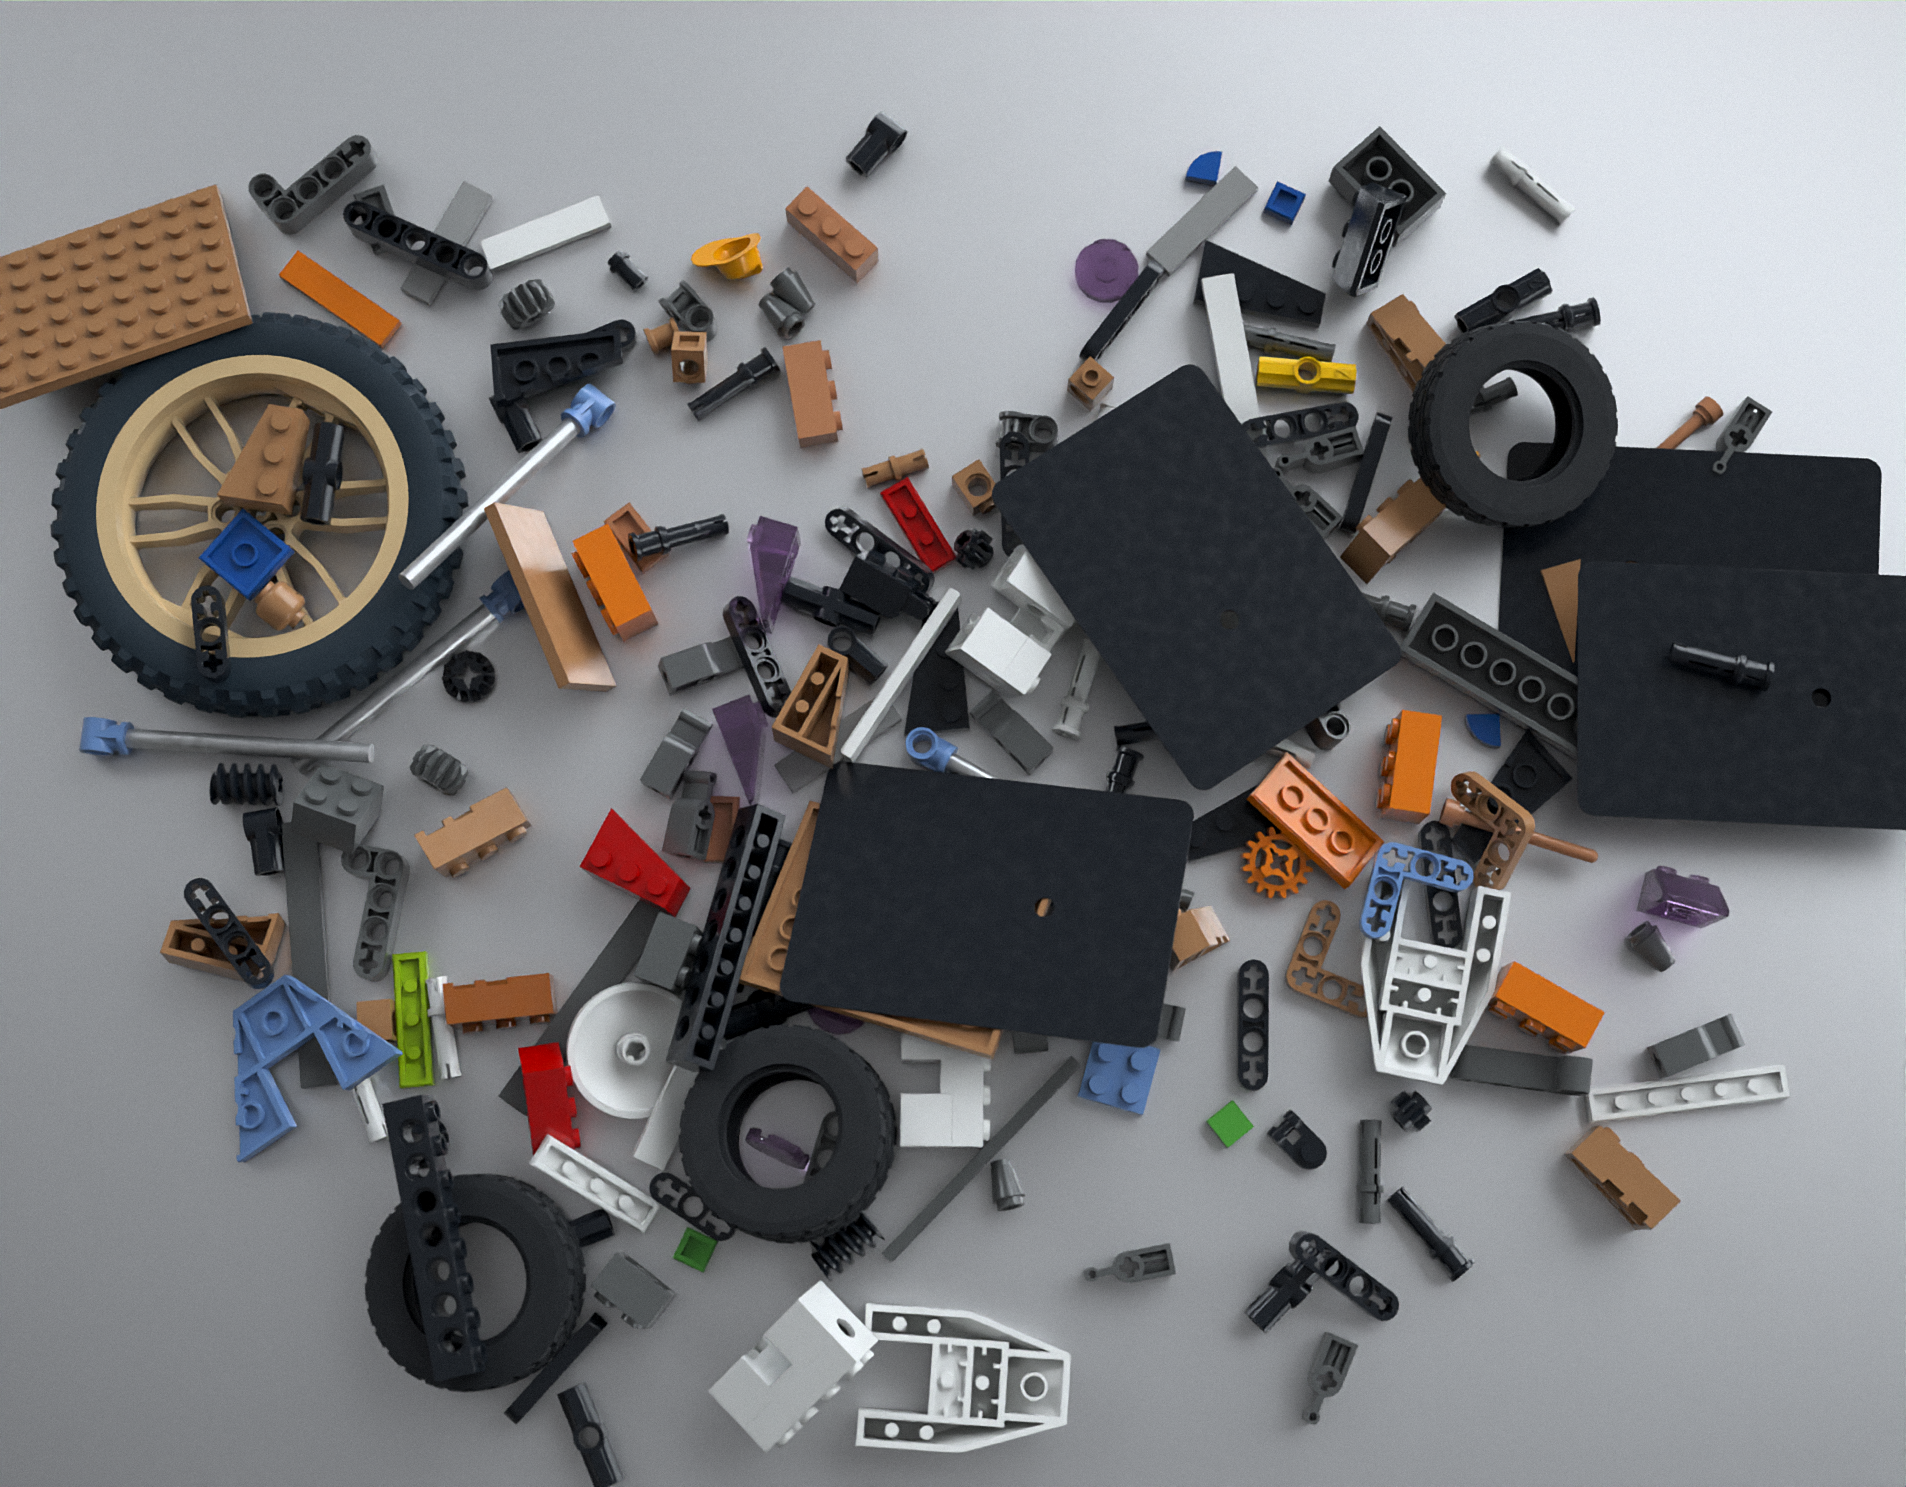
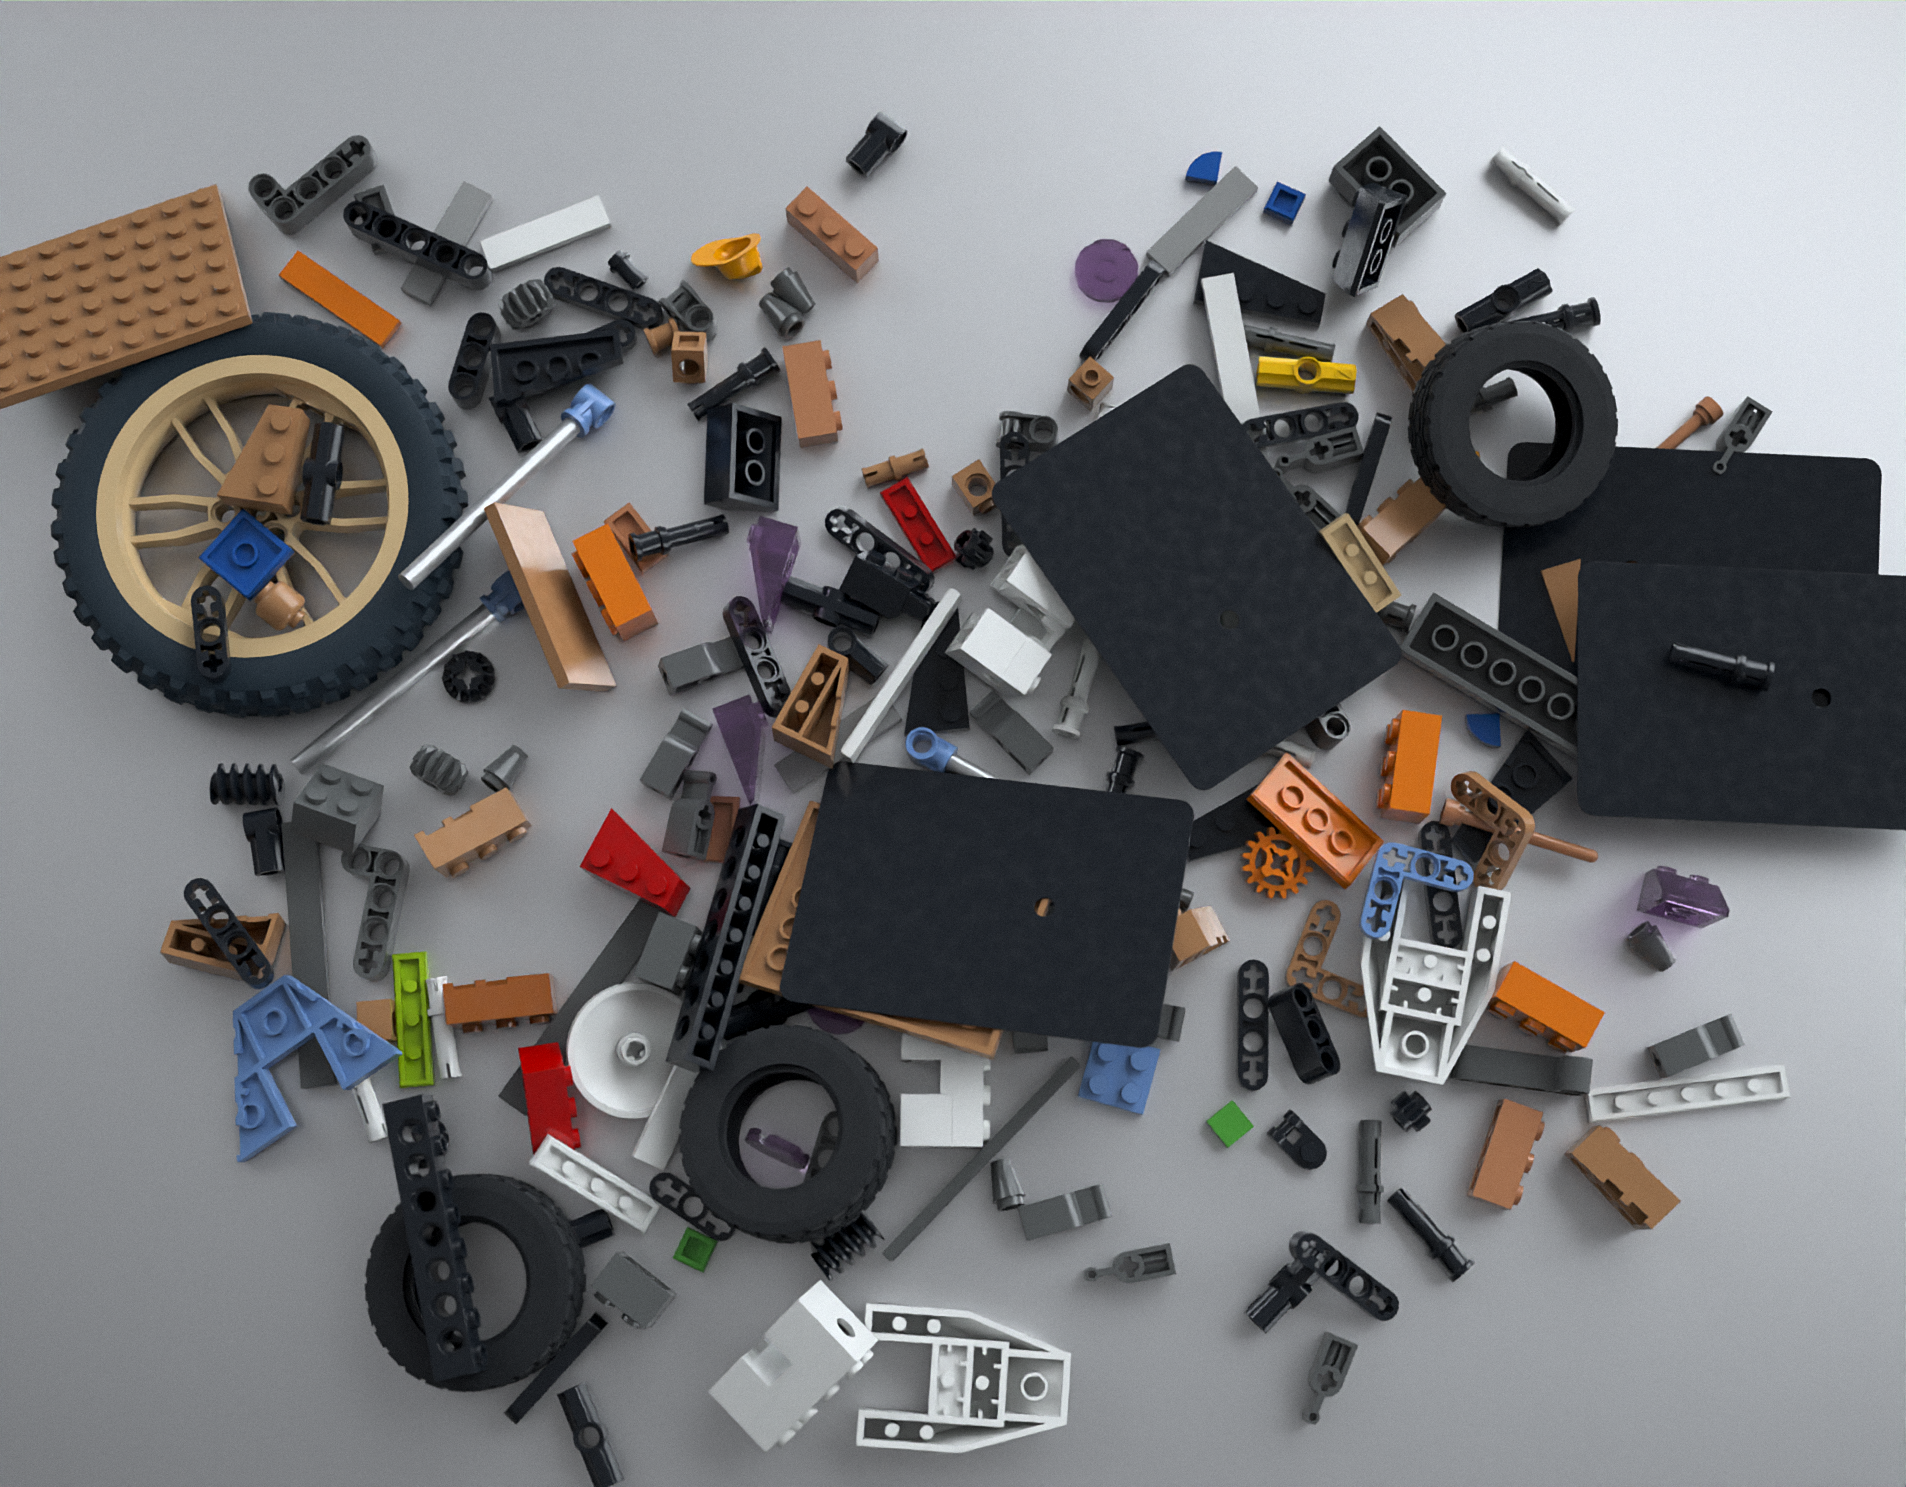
(104, 737): flat silver piece -> none
(477, 375): none -> black beam
(504, 769): none -> dark grey cone
(605, 294): none -> black beam
(742, 459): none -> black slope
(1064, 1212): none -> dark grey piece
(1304, 1033): none -> black beam
(1360, 561): none -> tan plate
(1506, 1154): none -> nougat brick

